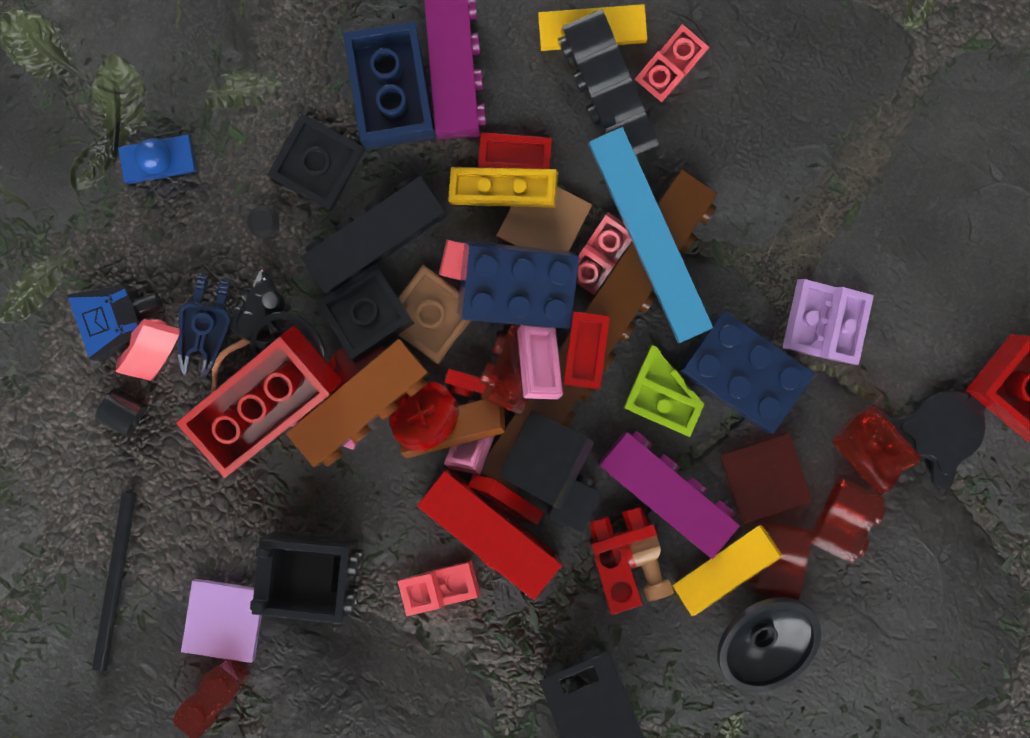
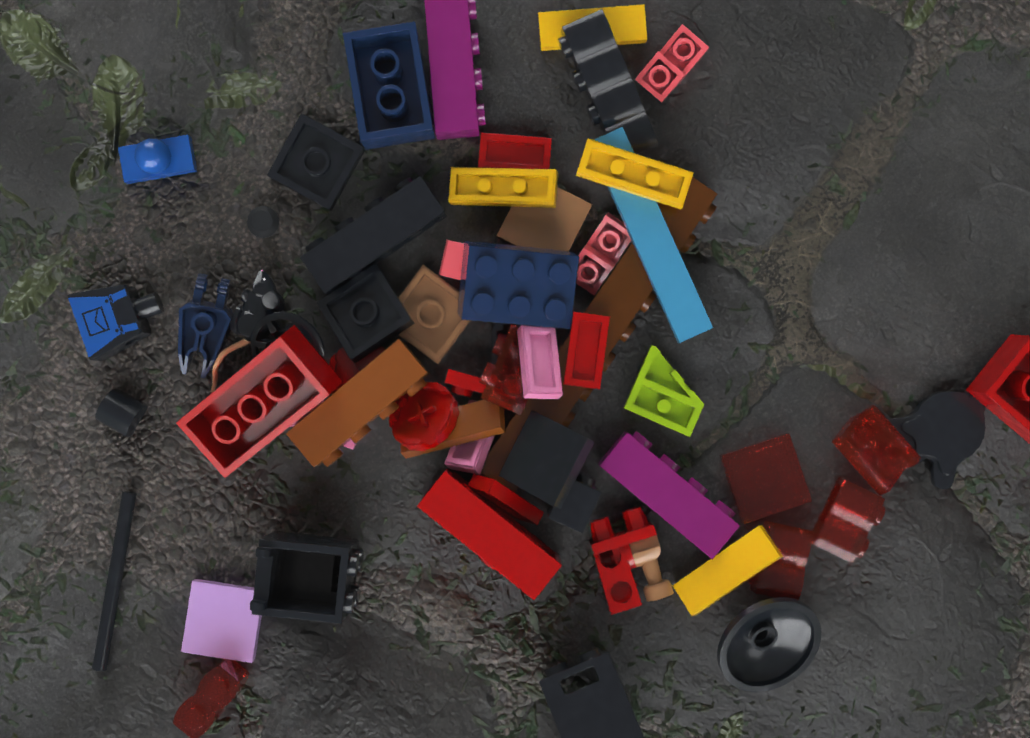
(148, 349): coral slope -> none
(439, 588): coral slope -> none
(634, 174): none -> yellow tile
(746, 372): dark blue brick -> none
(828, 321): lavender slope -> none

